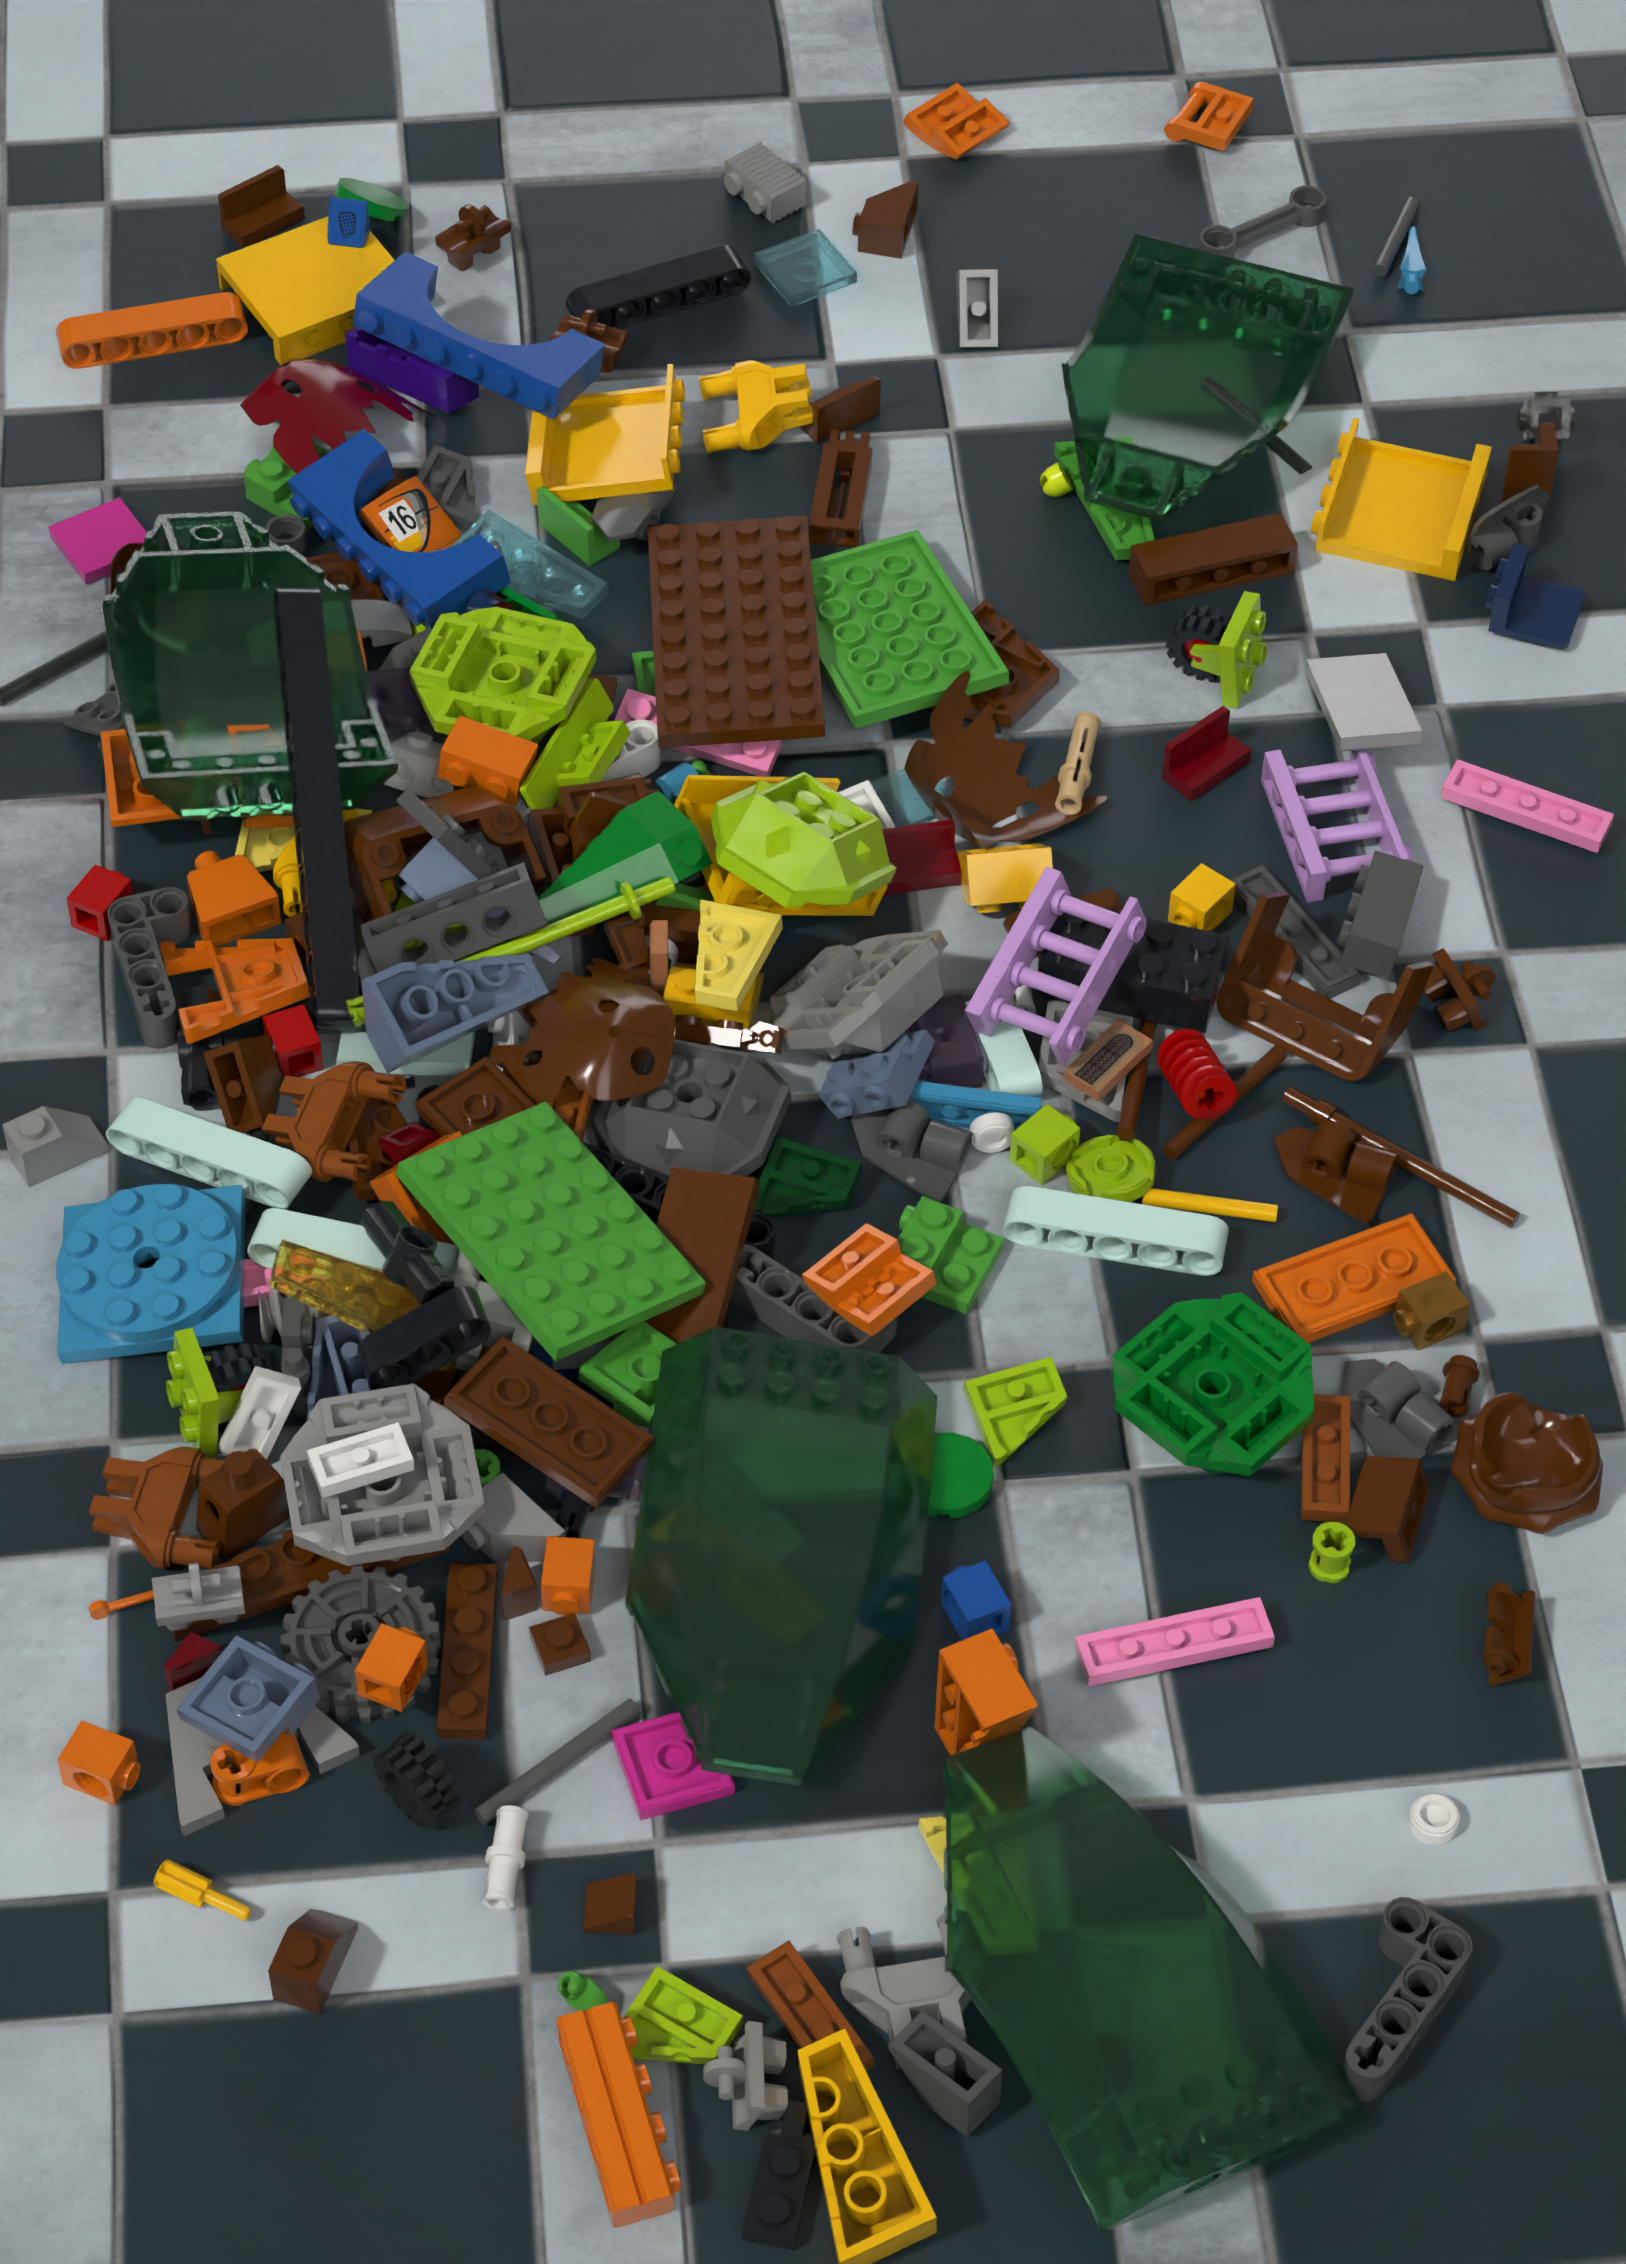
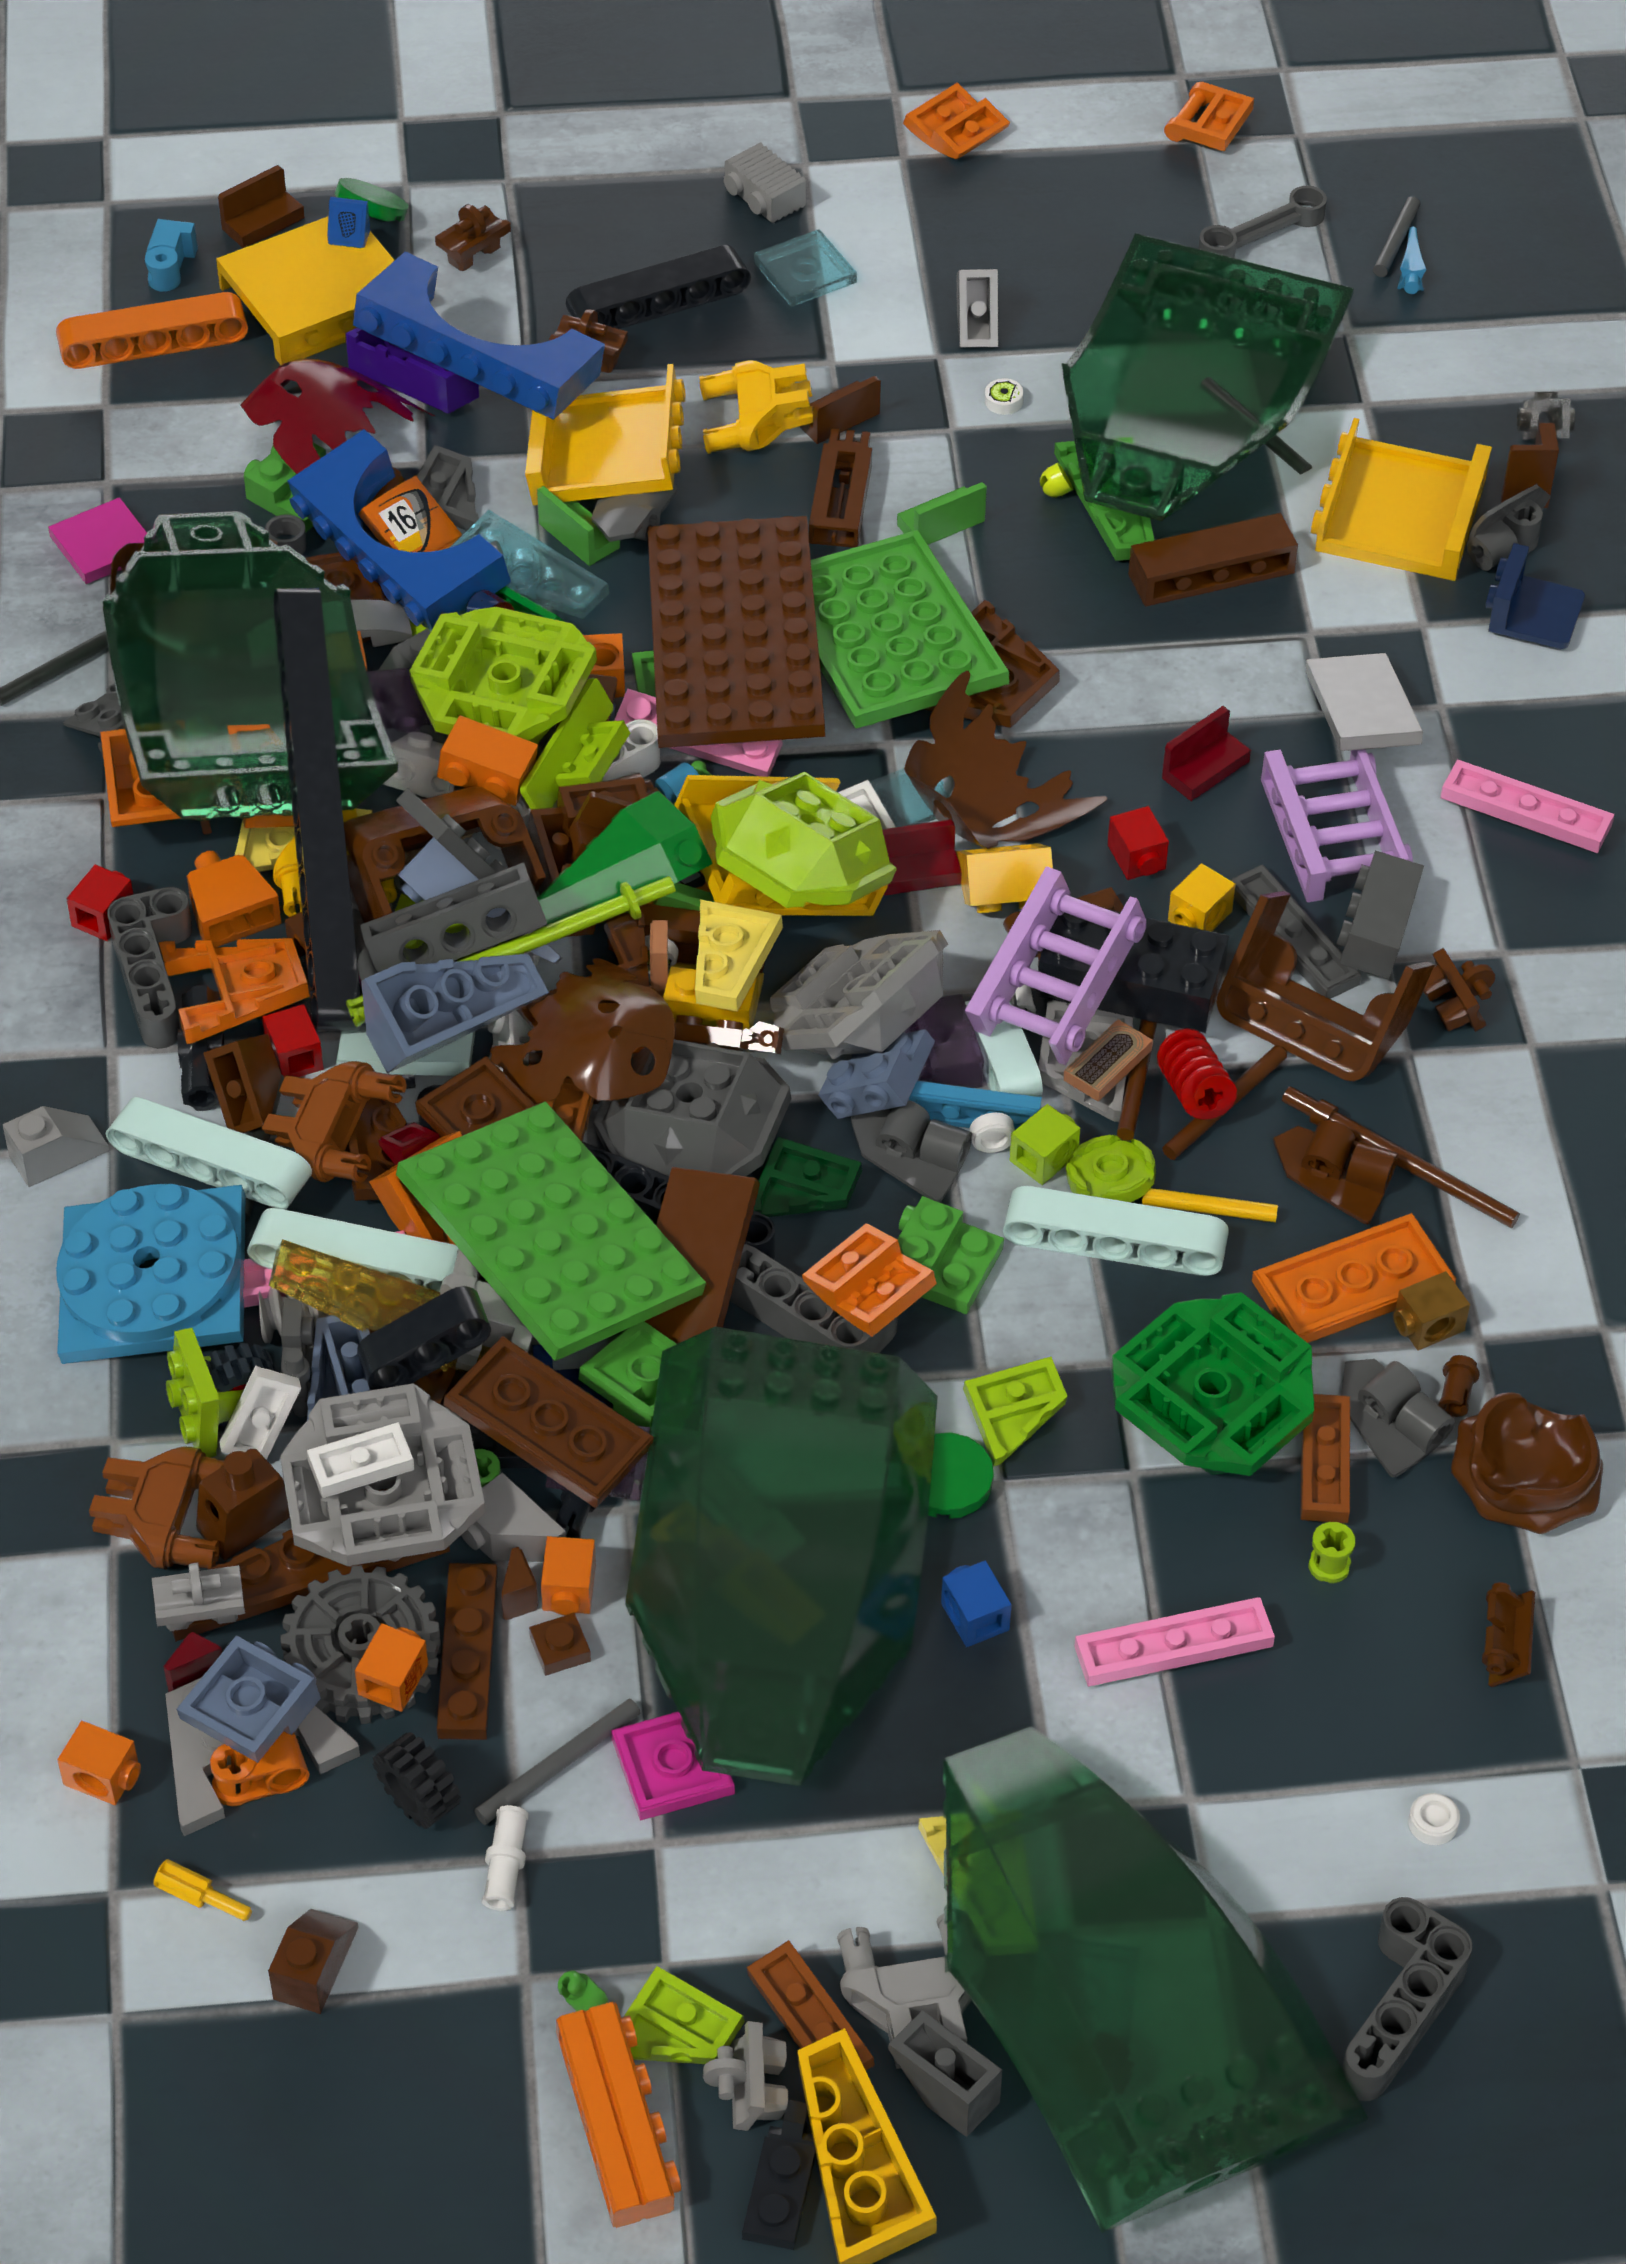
(101, 1608): orange hinge -> none
(166, 251): none -> dark azure leg
(407, 1252): black piece -> none
(609, 658): none -> orange brick
(611, 1905): reddish brown slope -> none
(887, 221): reddish brown slope -> none
(946, 513): none -> bright green panel
(979, 1693): orange wedge -> none
(1004, 396): none -> white tile
(1071, 792): tan pin -> none
(1138, 843): none -> red brick
(1221, 645): lime plate -> none
(1390, 1503): reddish brown panel -> none

